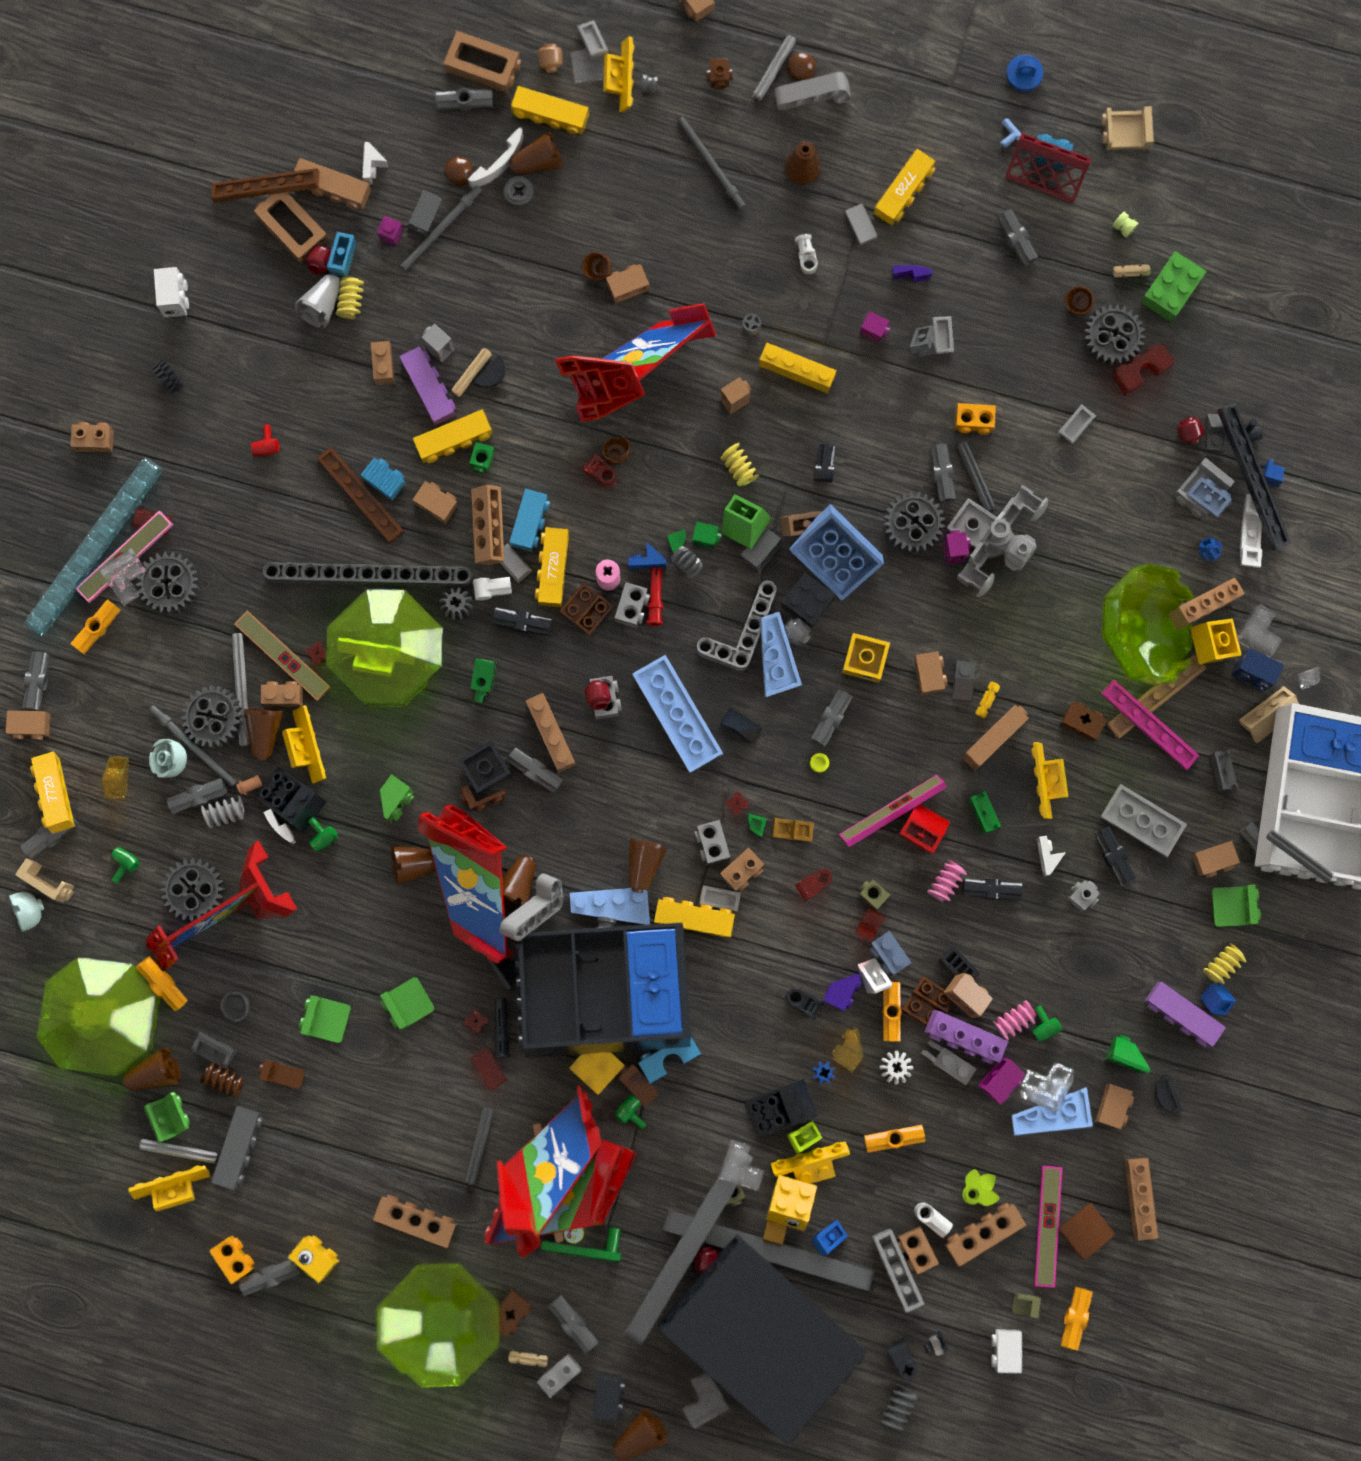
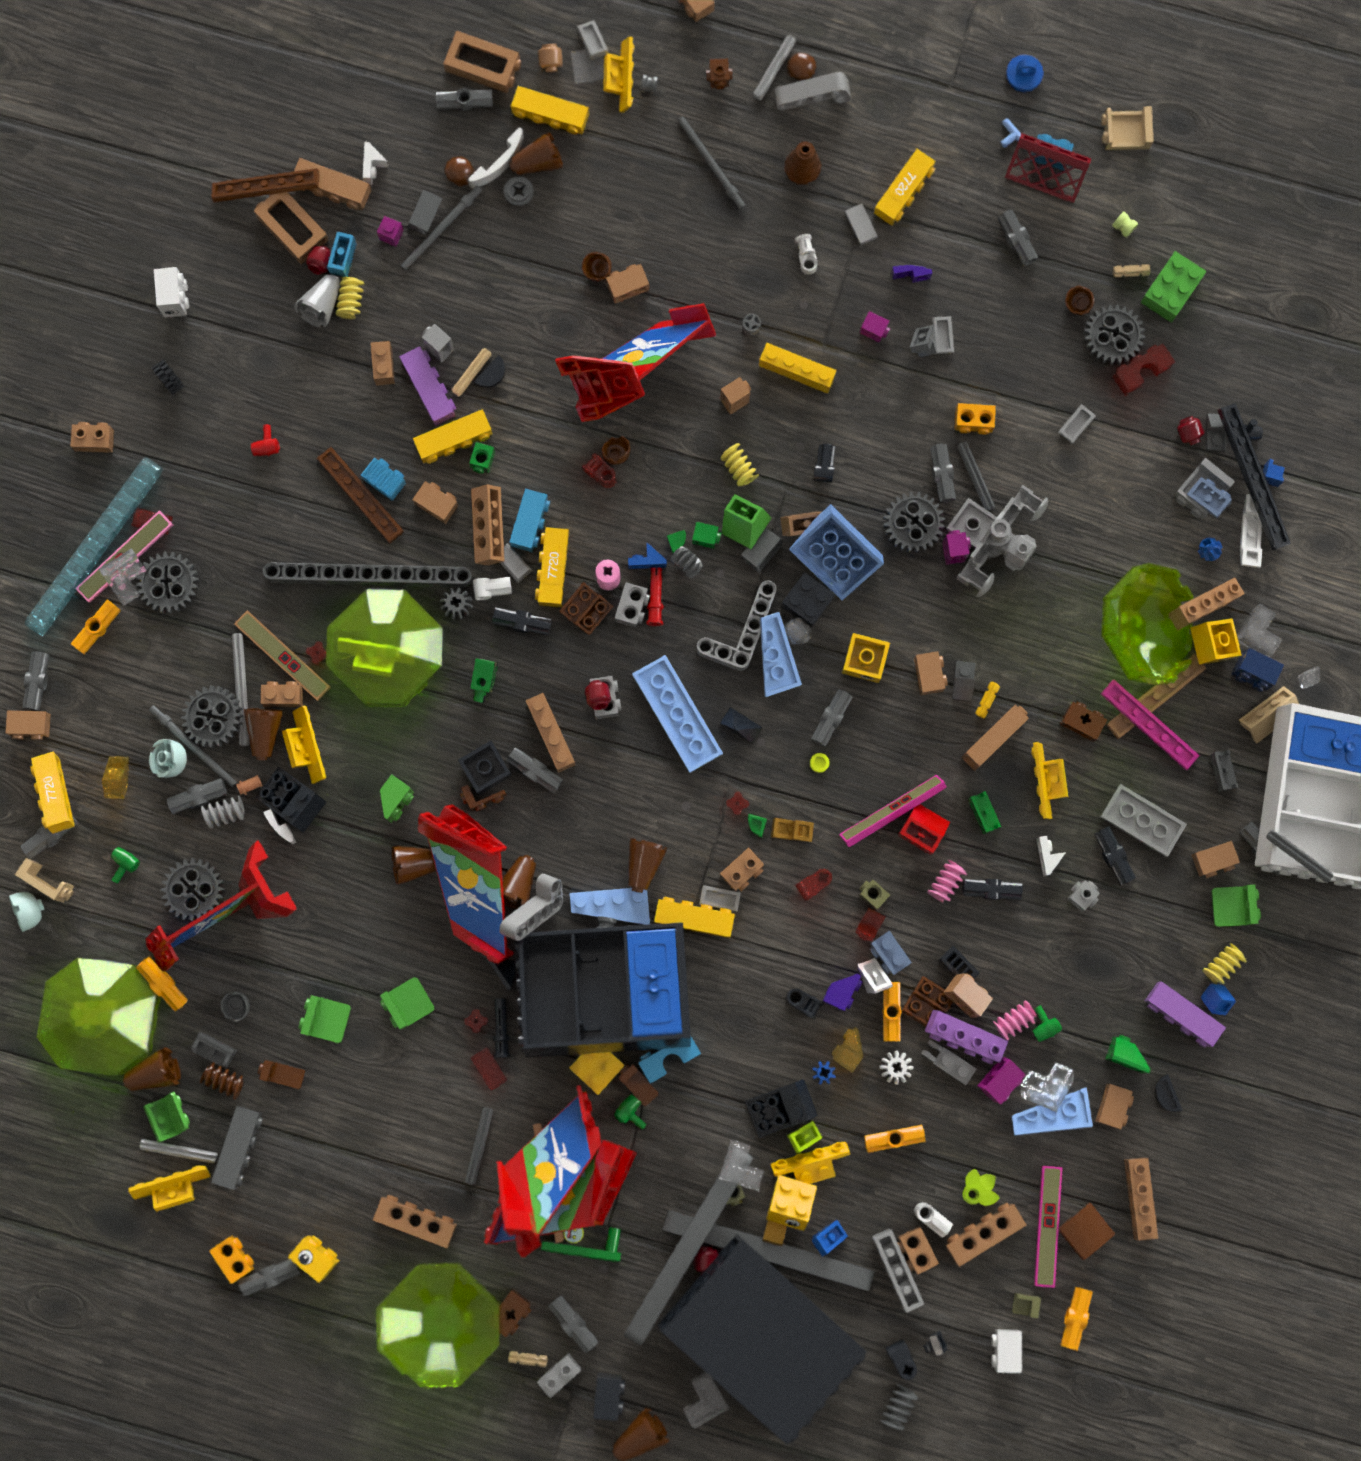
(323, 837): green piece -> none
(717, 841): light grey brick -> none

